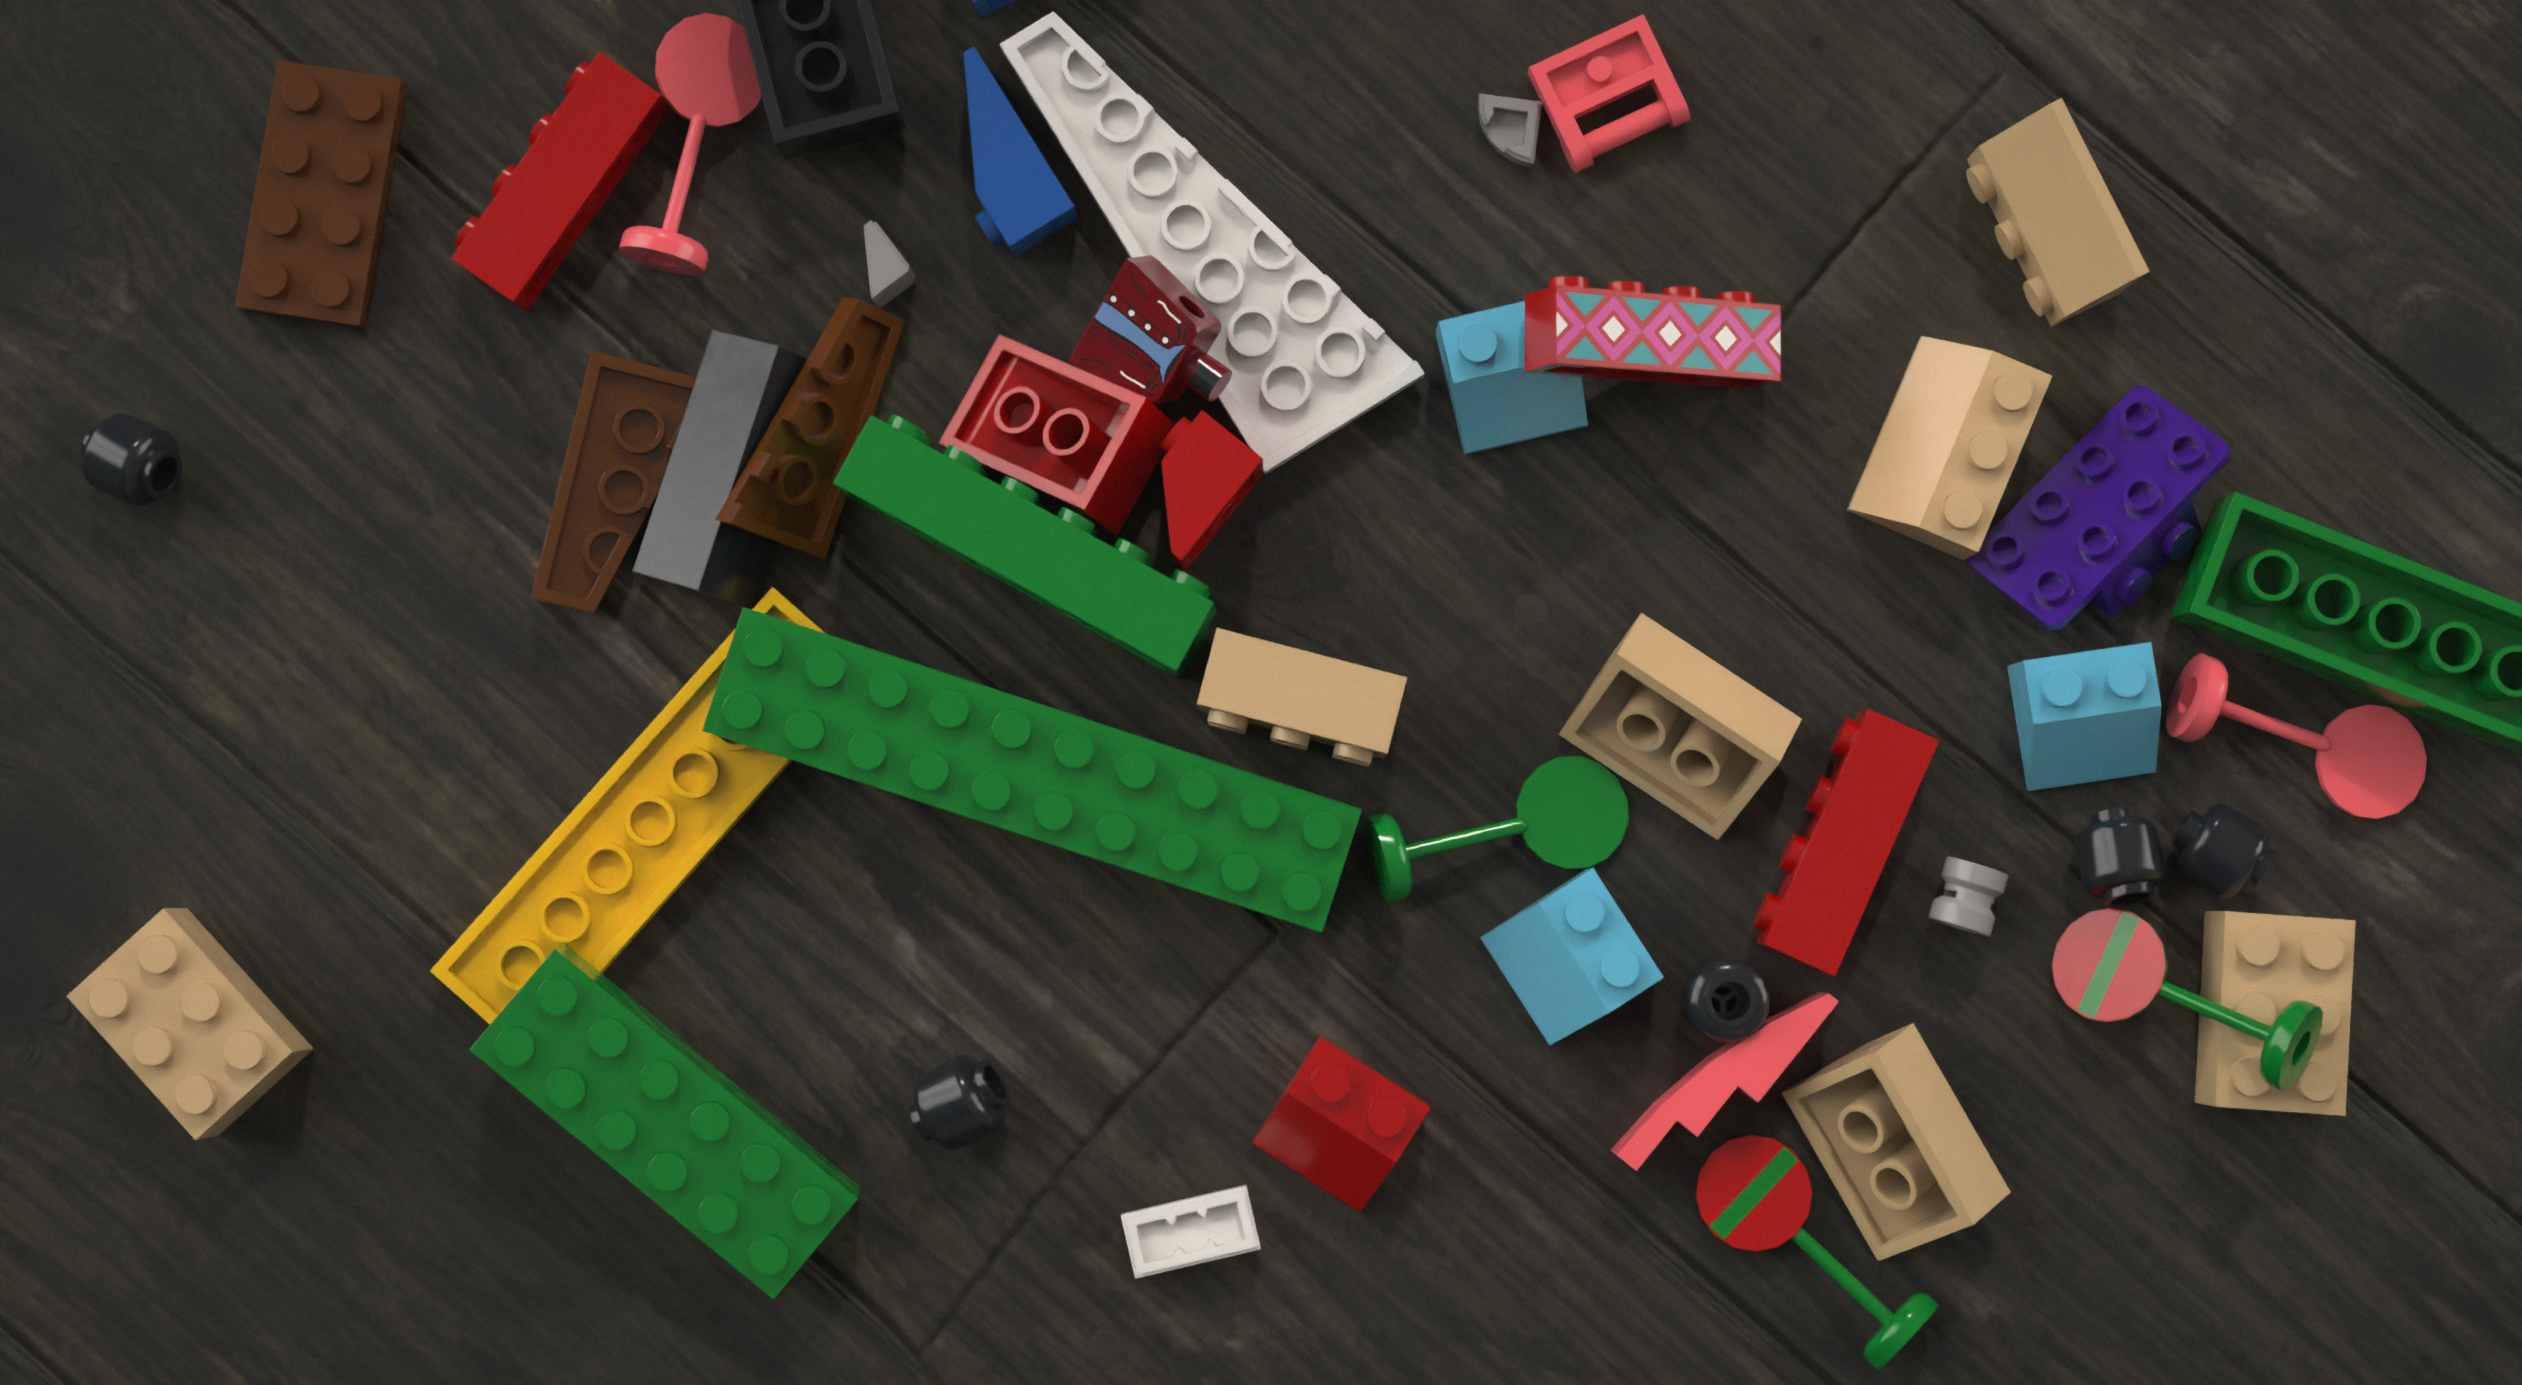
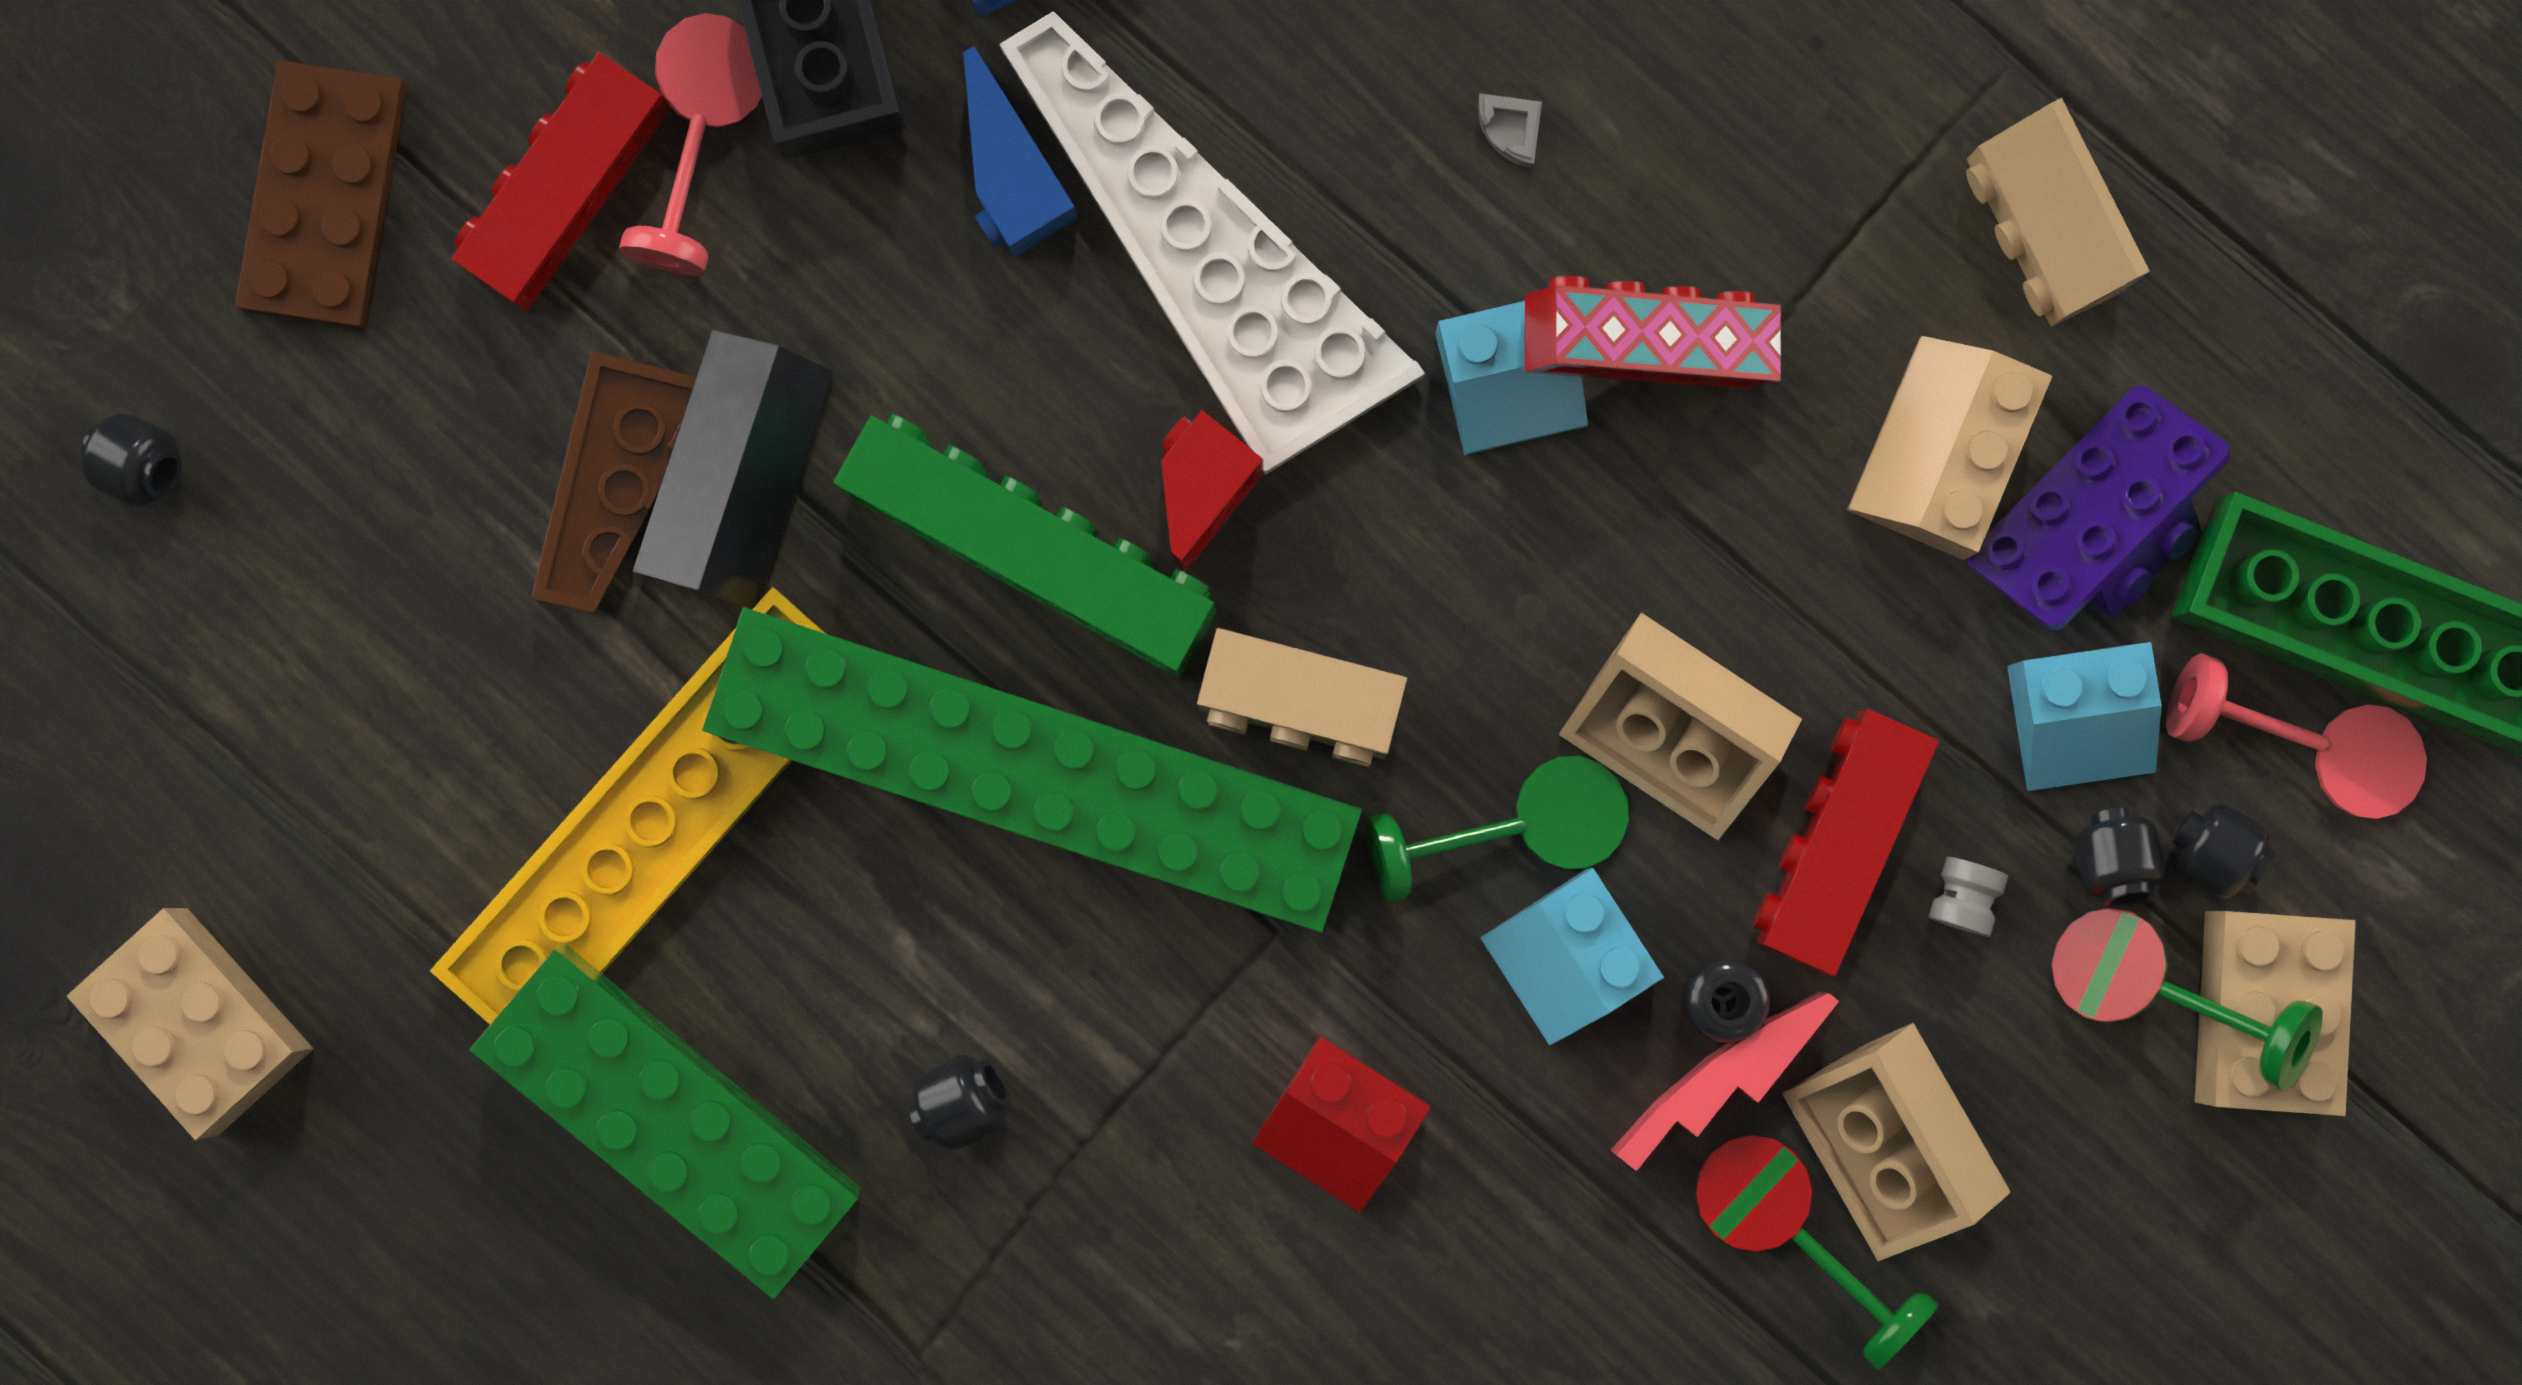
(790, 476): reddish brown wing -> none
(887, 268): light grey slope -> none
(1060, 432): red slope -> none
(1152, 336): dark red torso -> none
(1190, 1231): white plate -> none
(1600, 74): coral plate -> none

